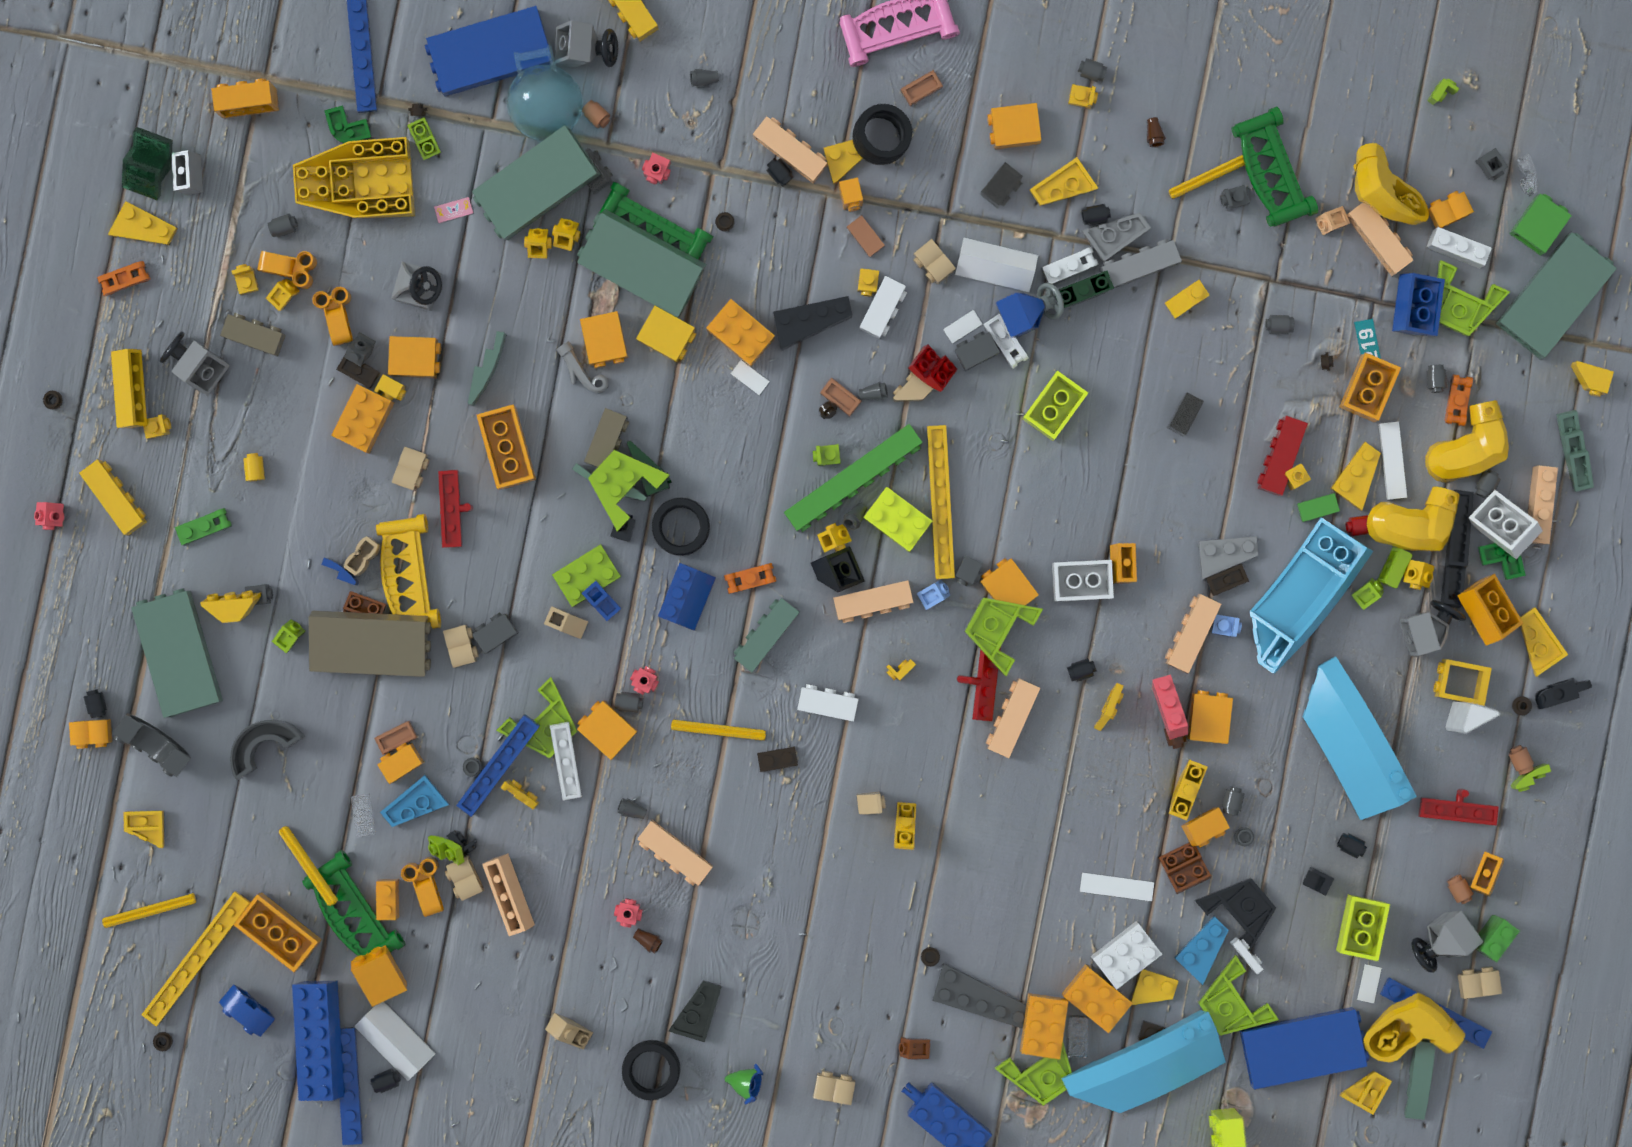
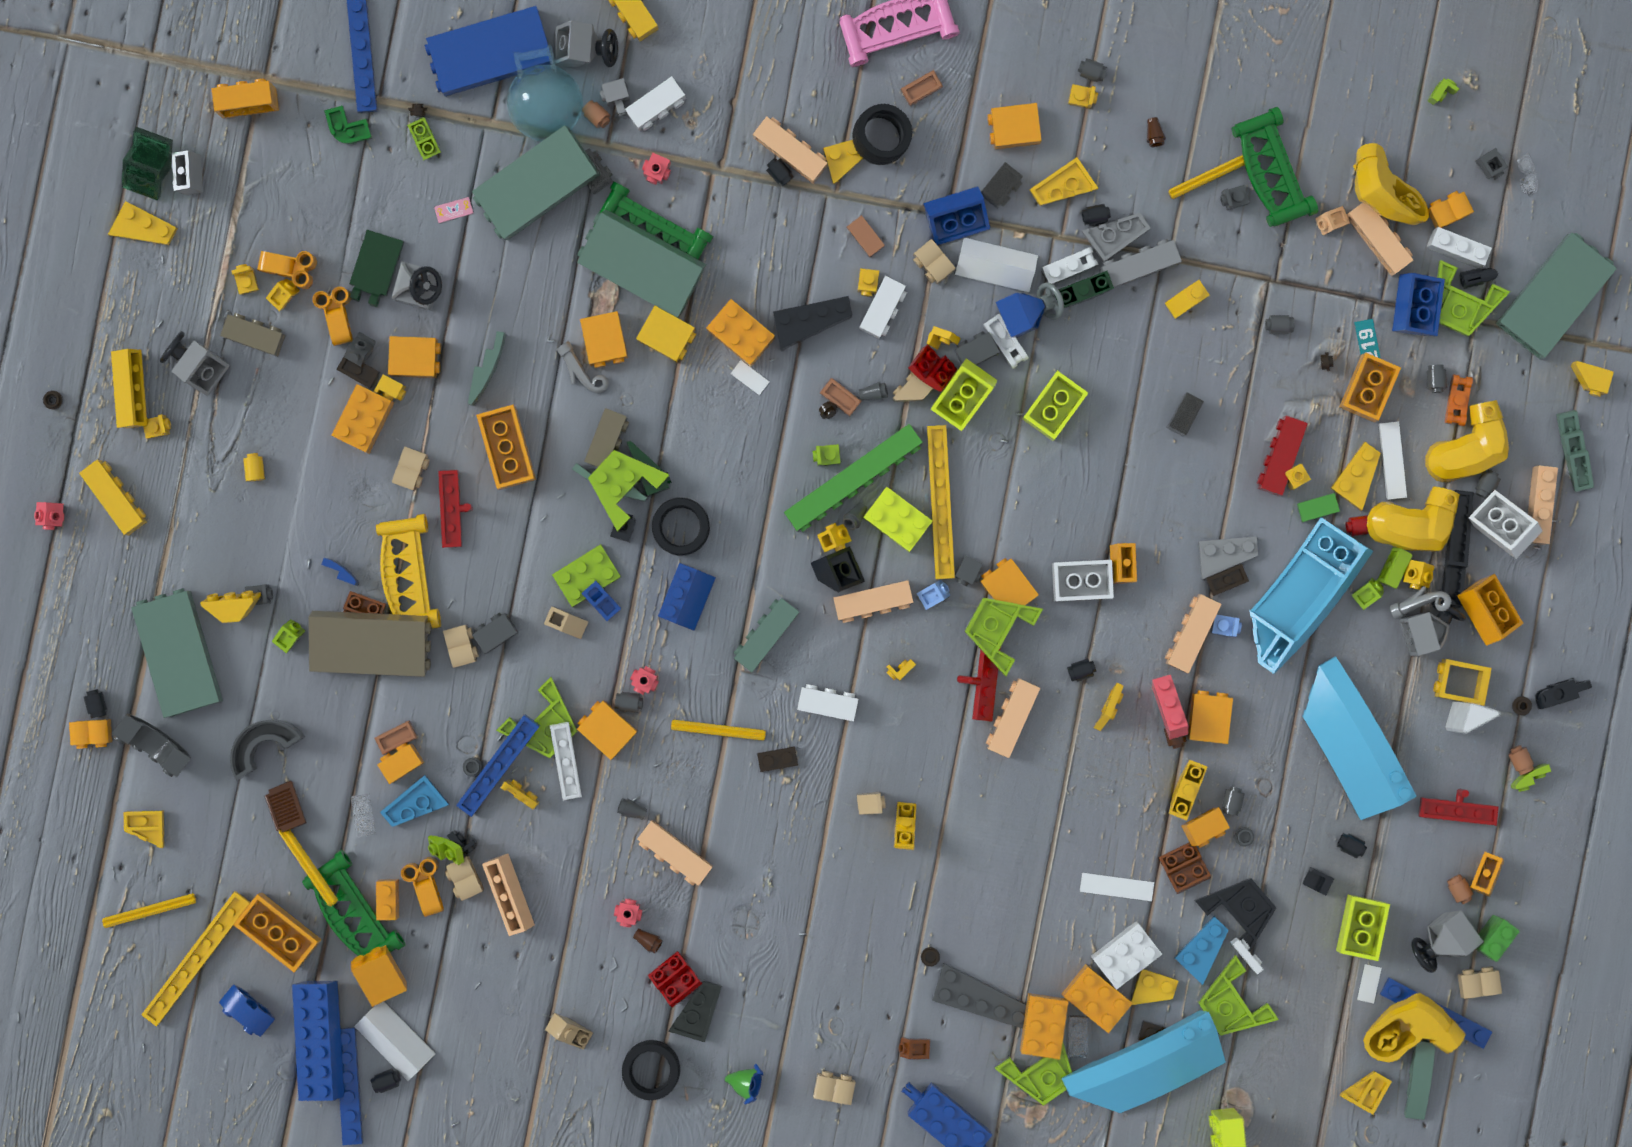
(123, 278): orange plate -> none
(157, 1044): dark brown plate -> none
(202, 527): bright green plate -> none
(282, 225): dark grey brick -> none
(285, 807): none -> reddish brown window
(358, 179): yellow wedge -> none
(359, 560): tan brick -> none
(375, 266): none -> dark green tile
(538, 243): yellow brick -> none
(566, 234): yellow brick -> none
(615, 94): none -> light grey brick
(655, 104): none -> white brick
(675, 979): none -> red slope
(703, 77): dark grey cone -> none
(724, 221): dark brown plate -> none
(750, 578): orange plate -> none
(851, 194): light orange brick -> none
(940, 335): none -> yellow bracket
(957, 215): none -> blue slope
(962, 326): white sticker -> none
(964, 394): none -> neon yellow brick
(1304, 1048): blue brick -> none
(1418, 600): none -> light grey plant
(1477, 277): none -> black hinge
(1493, 553): green plate -> none
(1540, 224): bright green brick -> none
(1540, 642): yellow wing -> none

